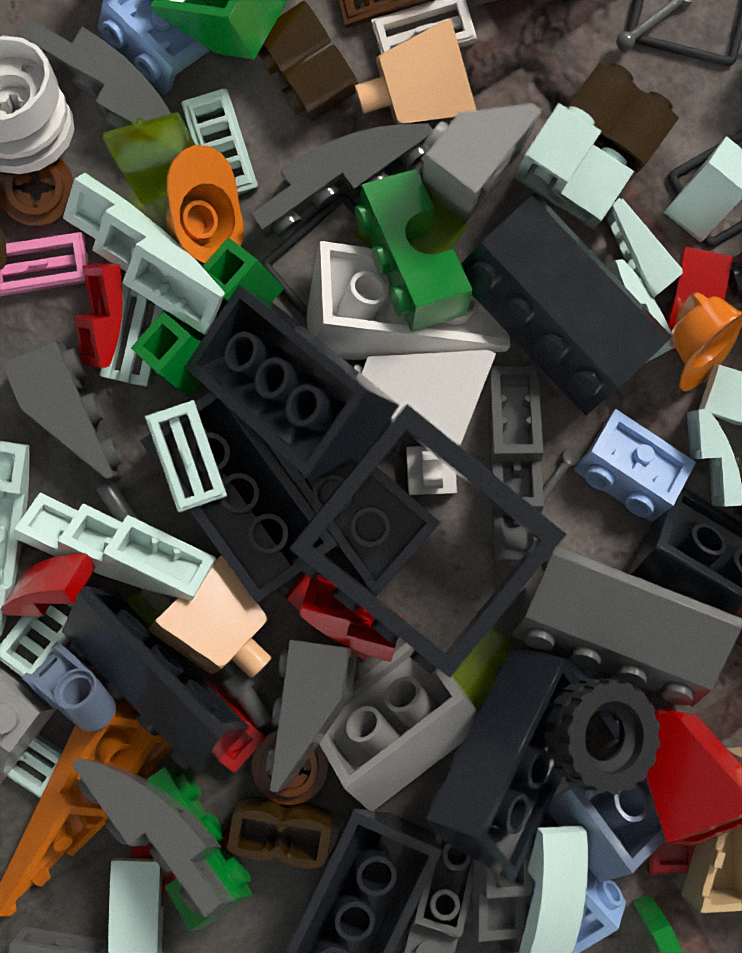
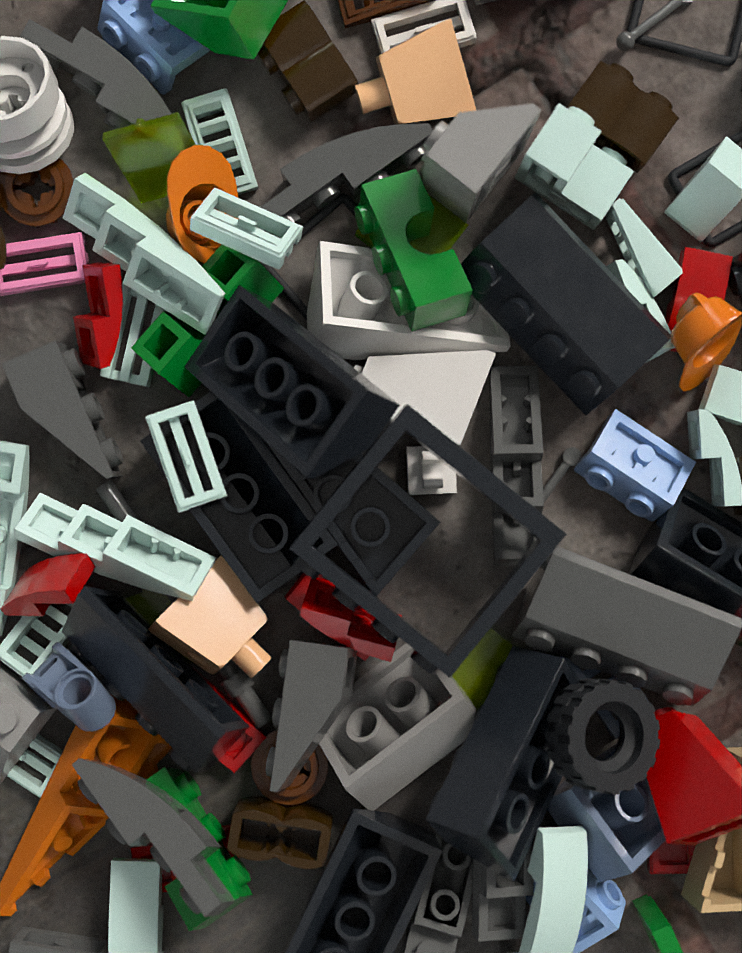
(242, 232): none -> light aqua tile

